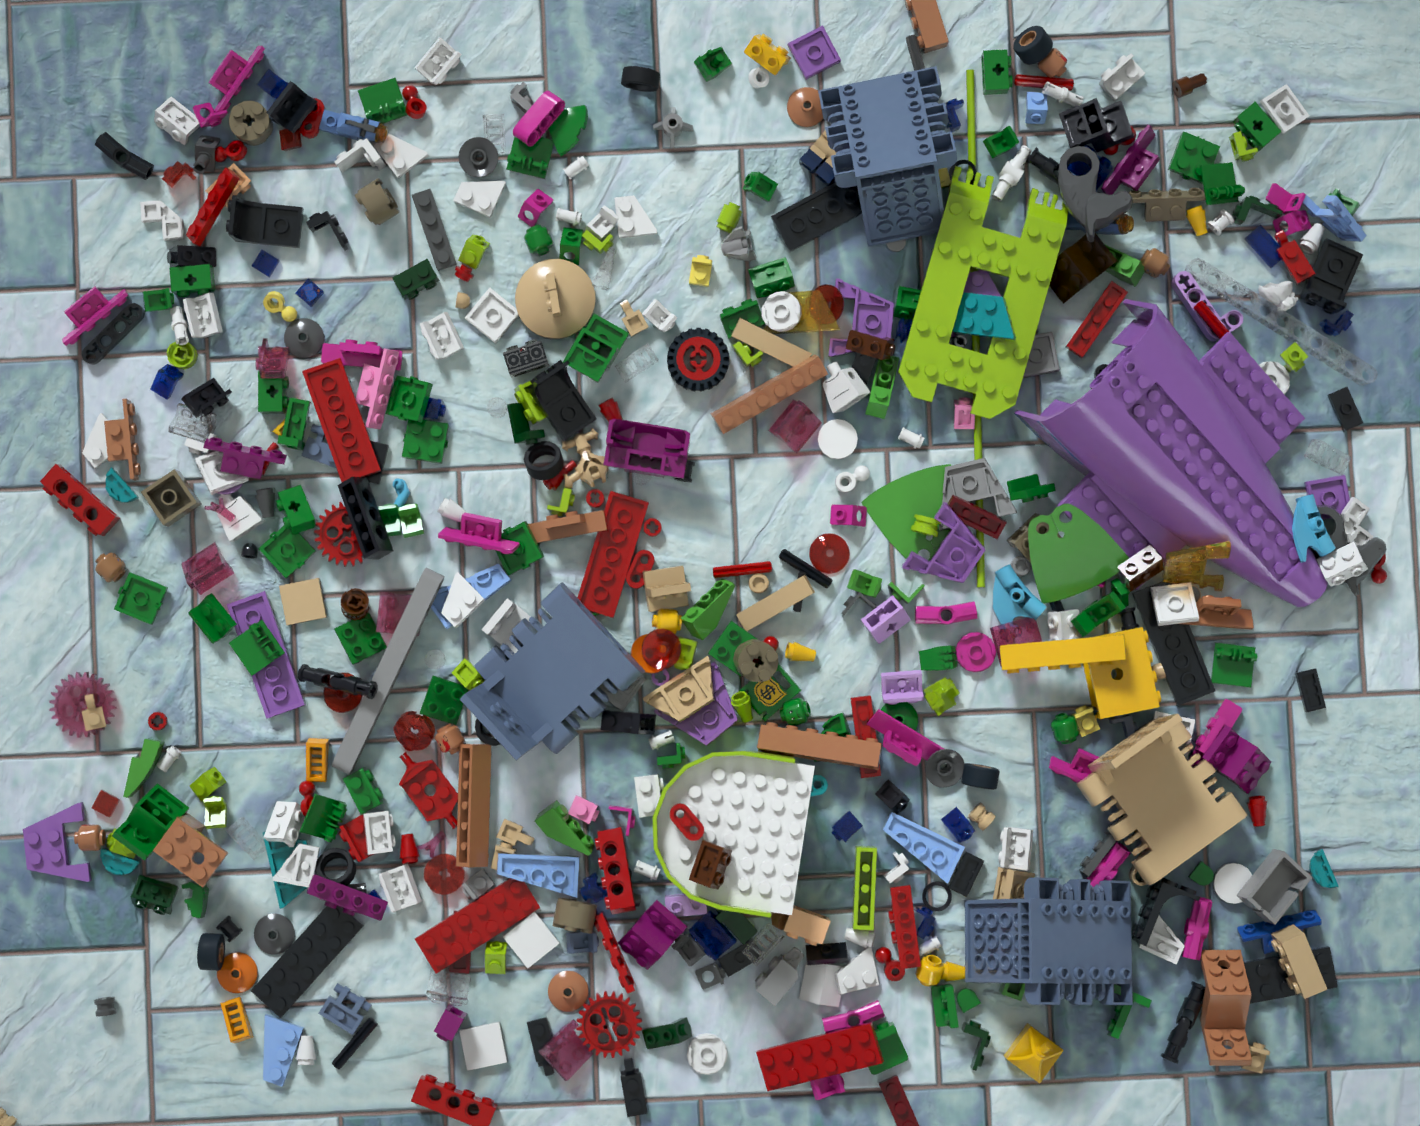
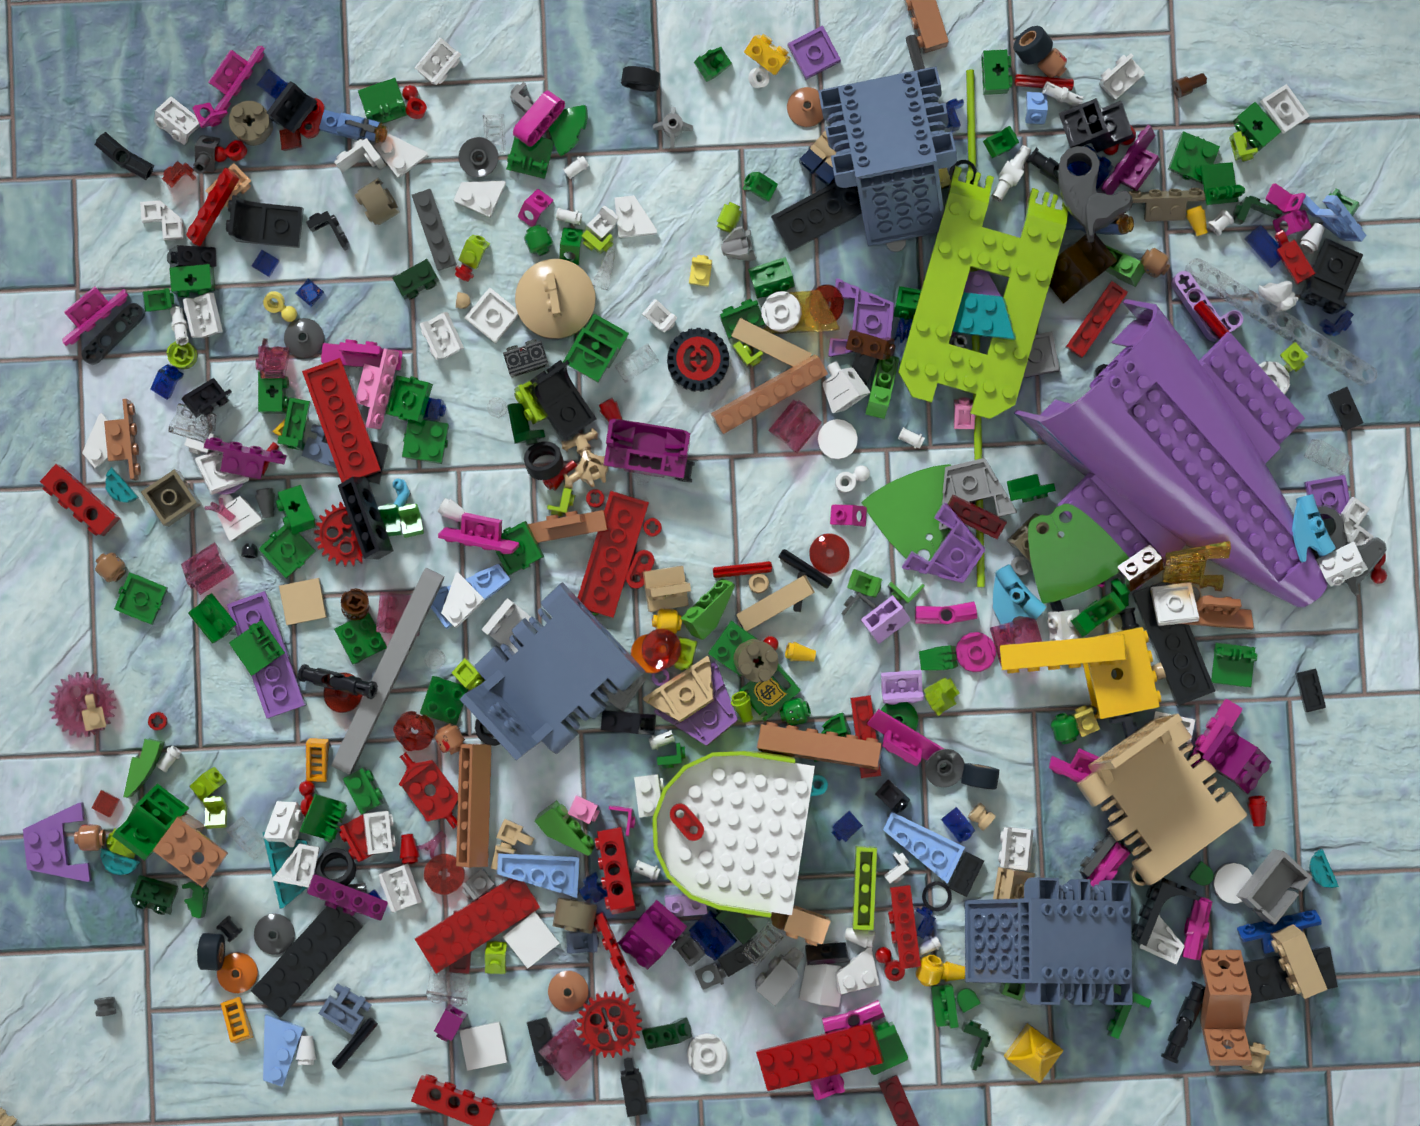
(633, 321): tan plate -> none
(710, 865): reddish brown bracket -> none
(925, 525): lime wheel -> none

